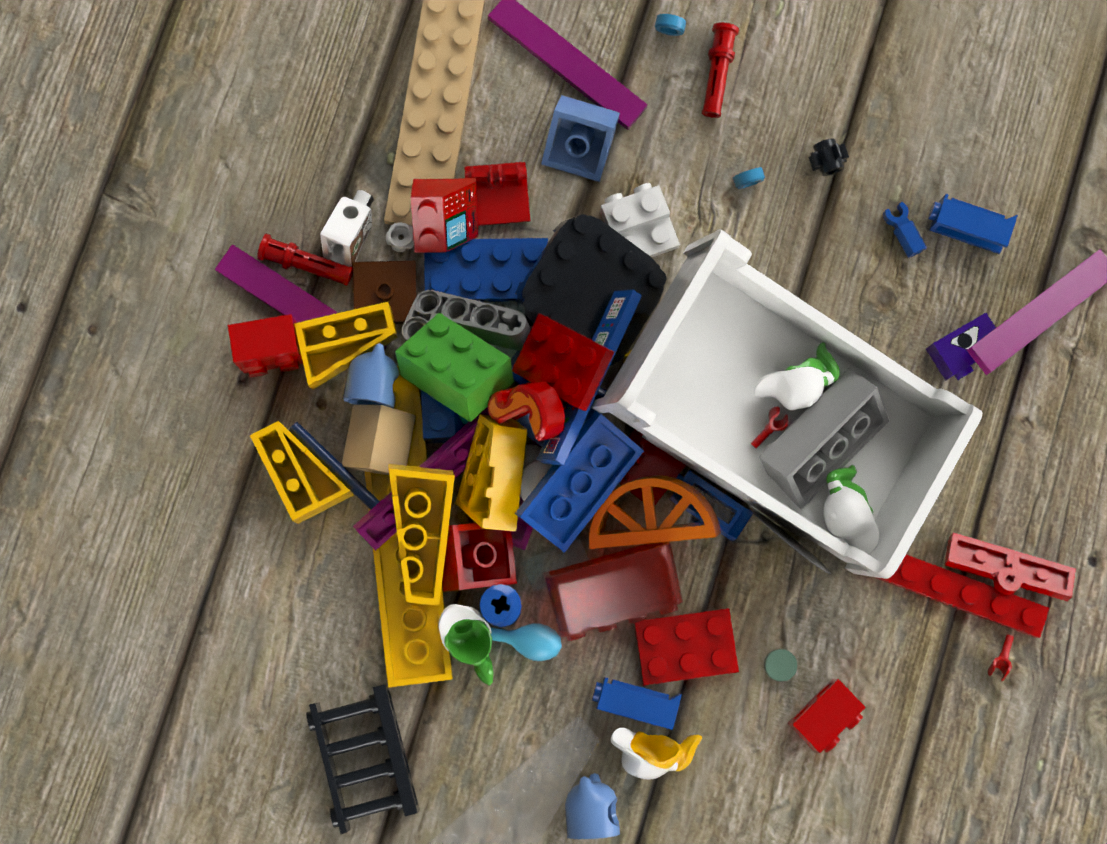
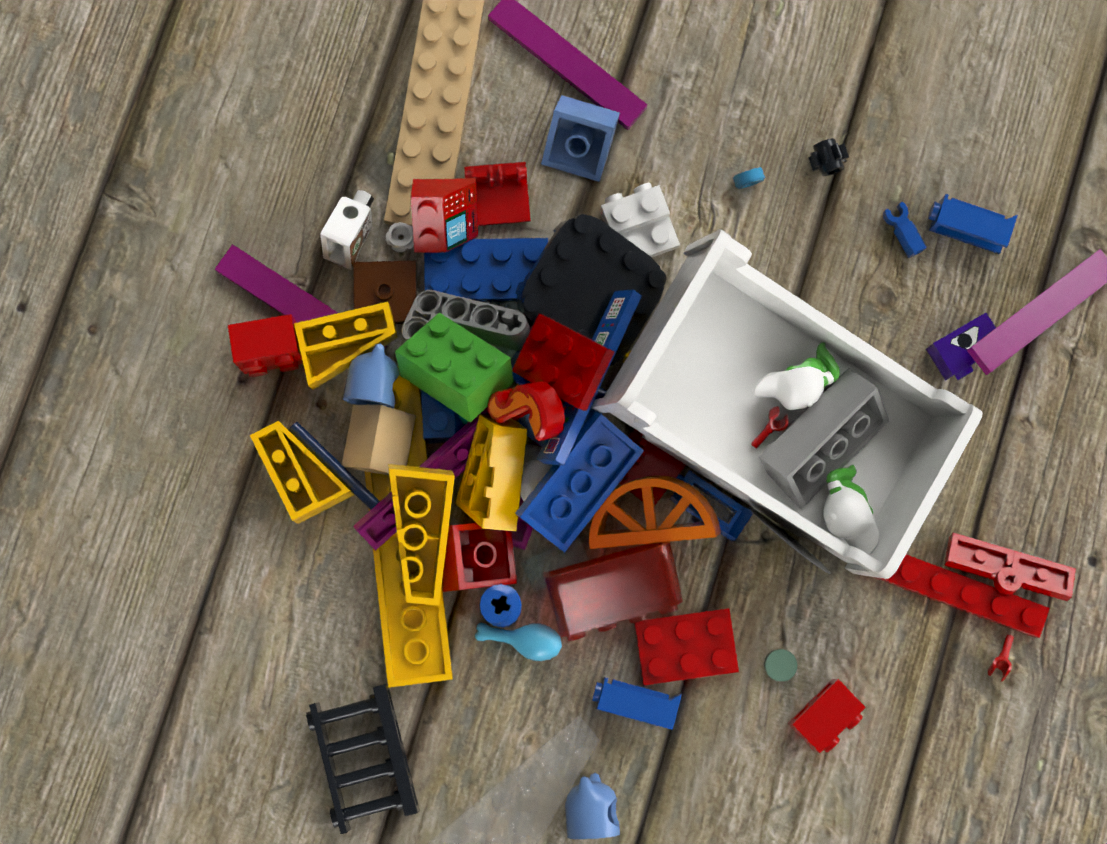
(291, 256): red pin -> none
(468, 638): bright green hair -> none
(653, 755): hair -> none
(670, 24): dark azure tile -> none
(720, 55): red pin -> none

